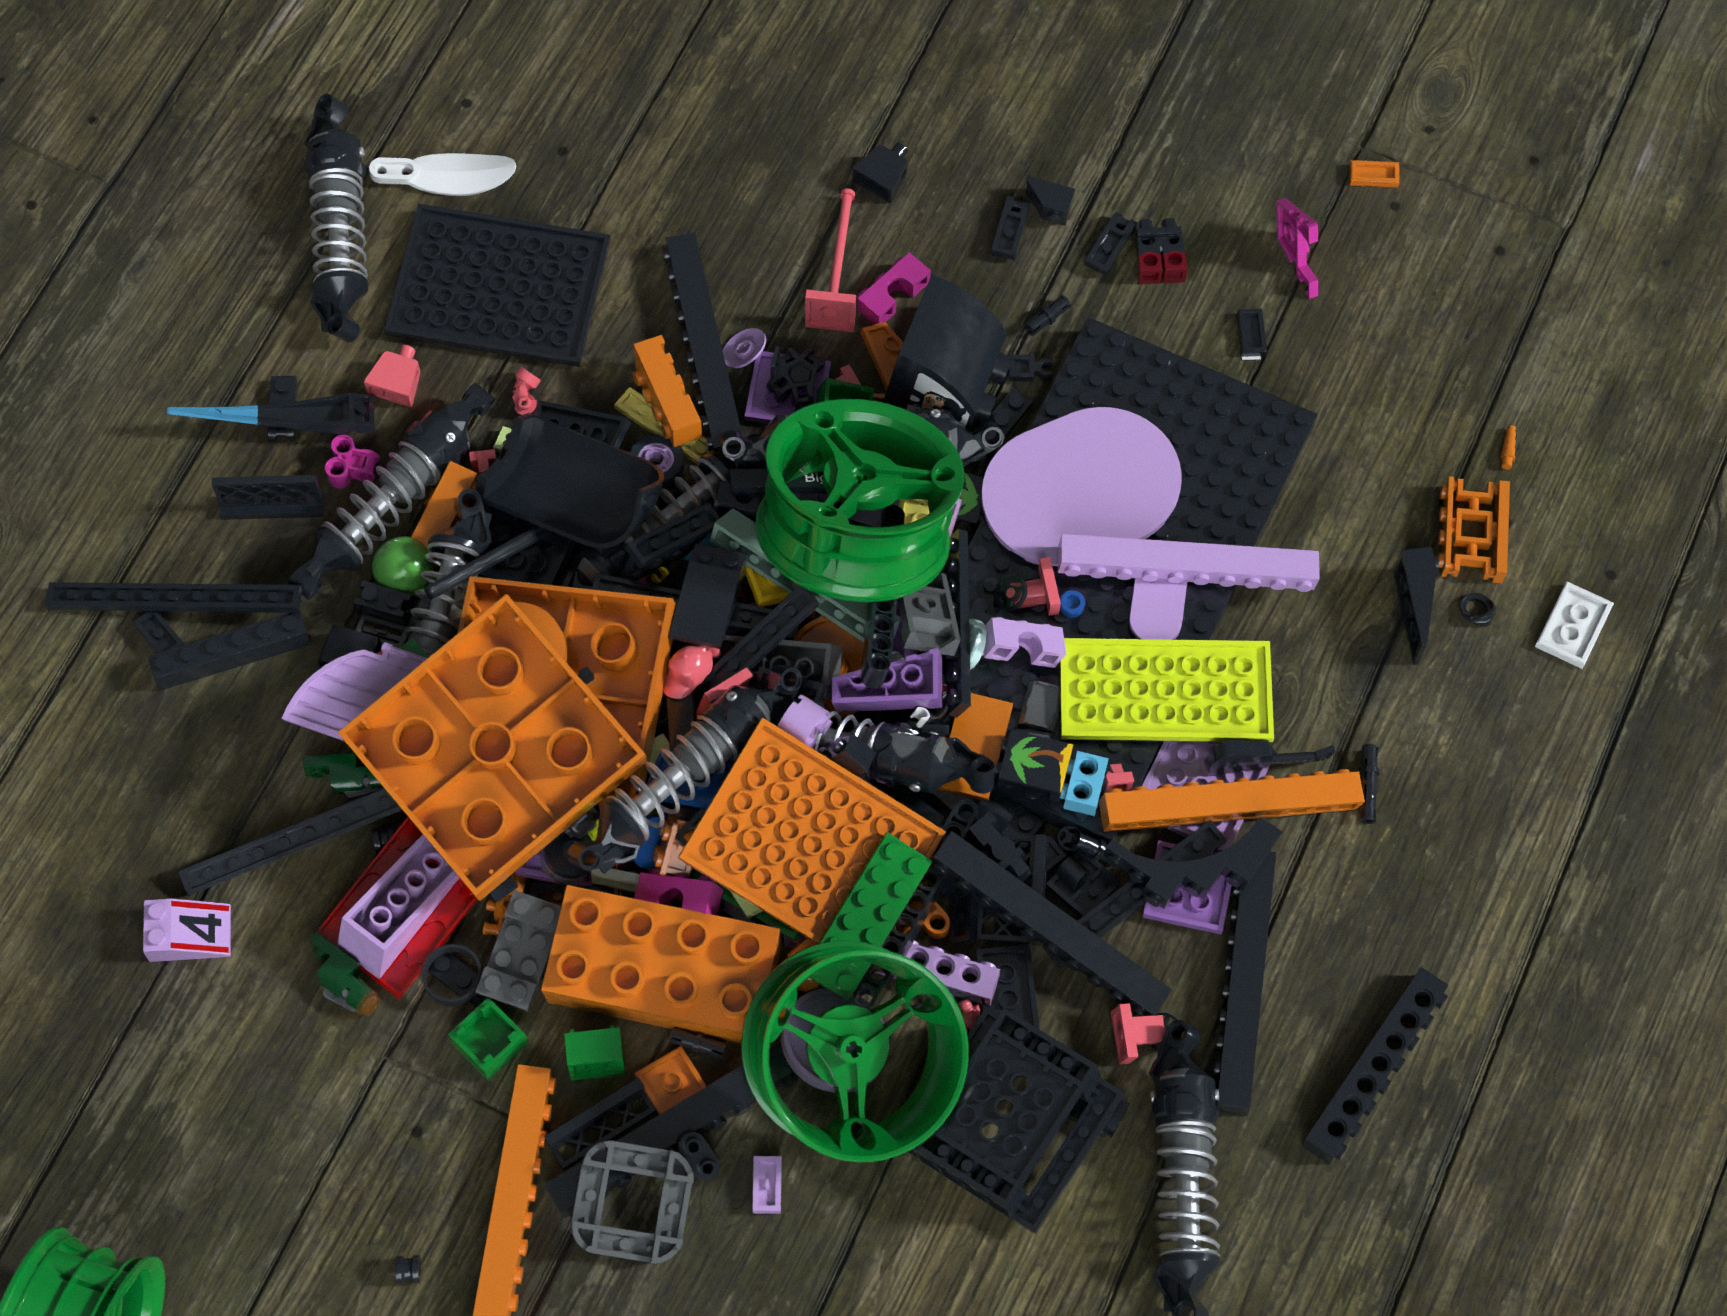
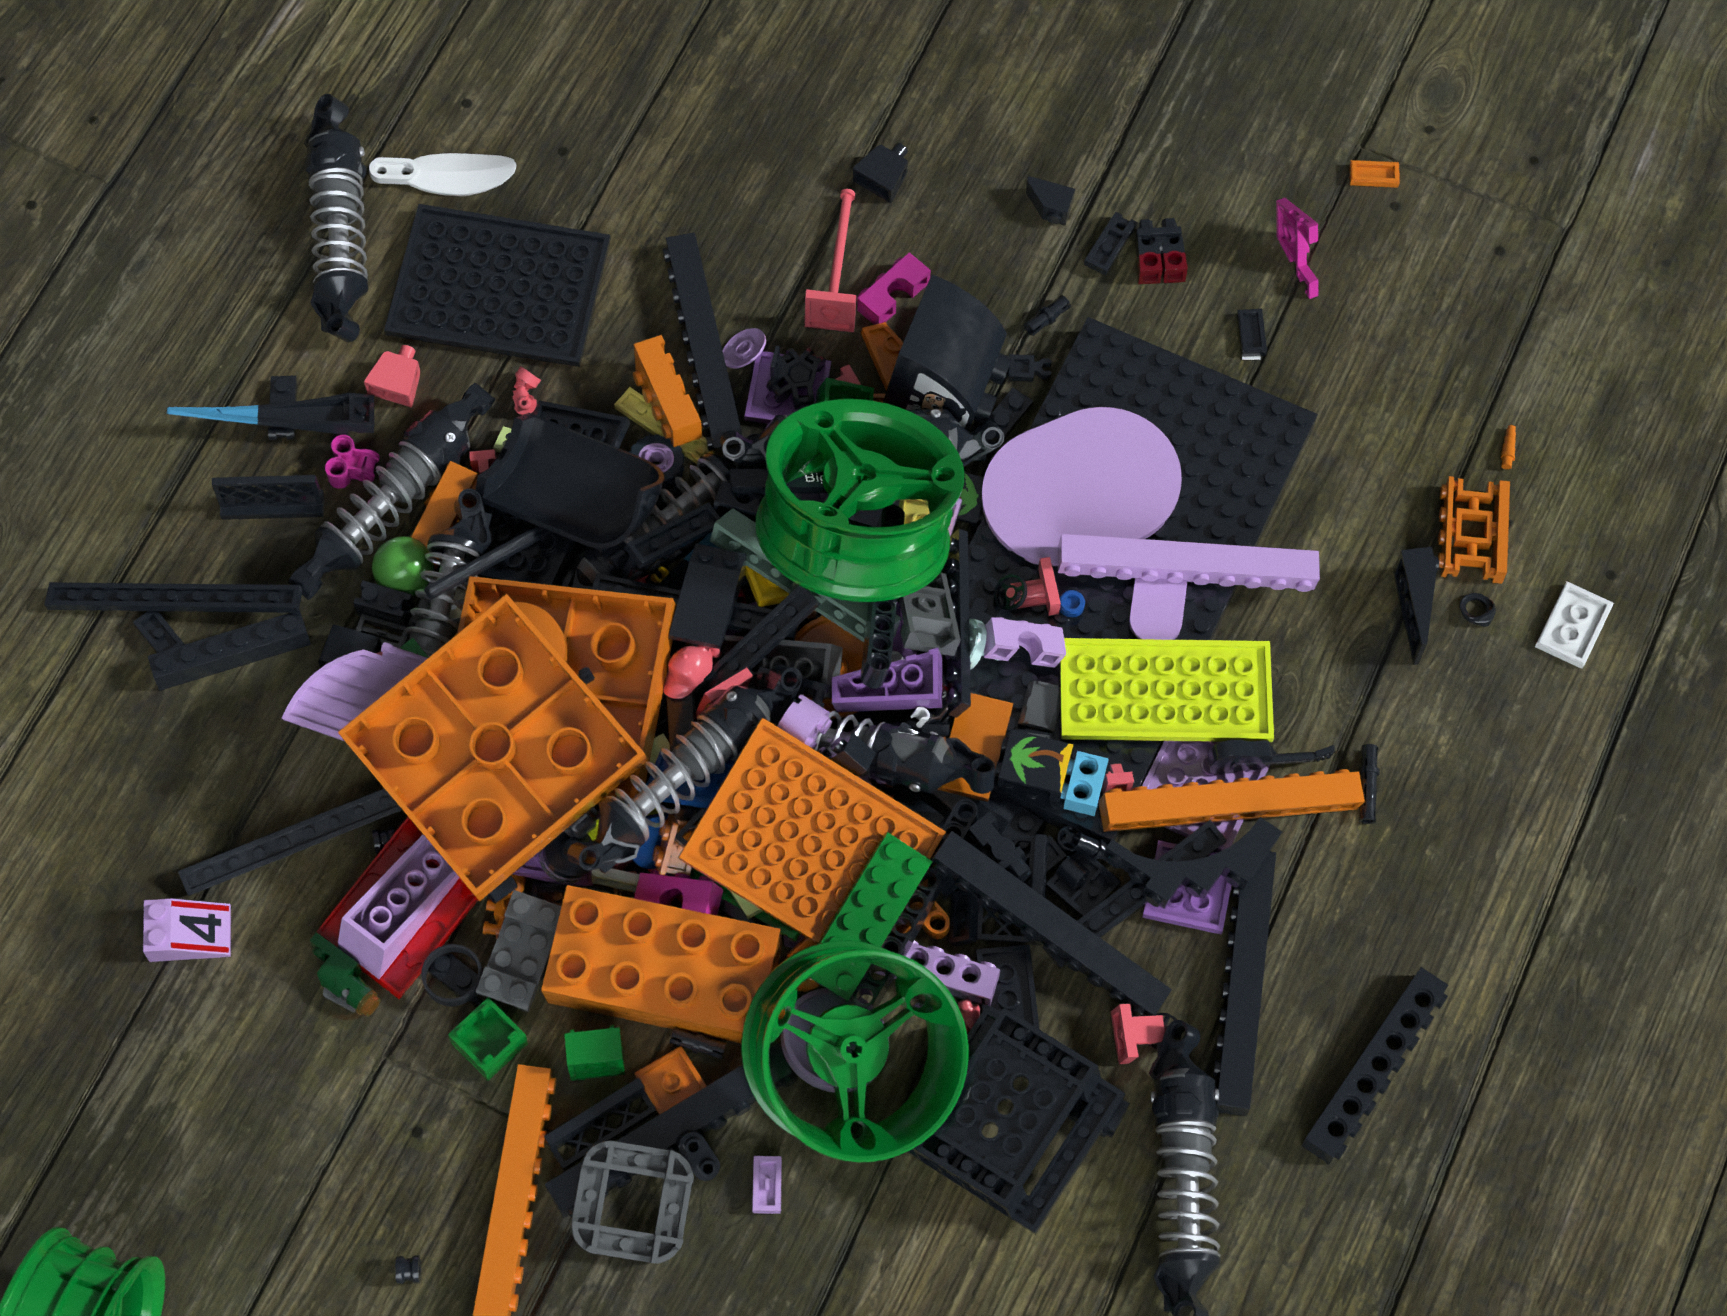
(344, 773): dark green plate -> none
(1010, 228): black plate -> none

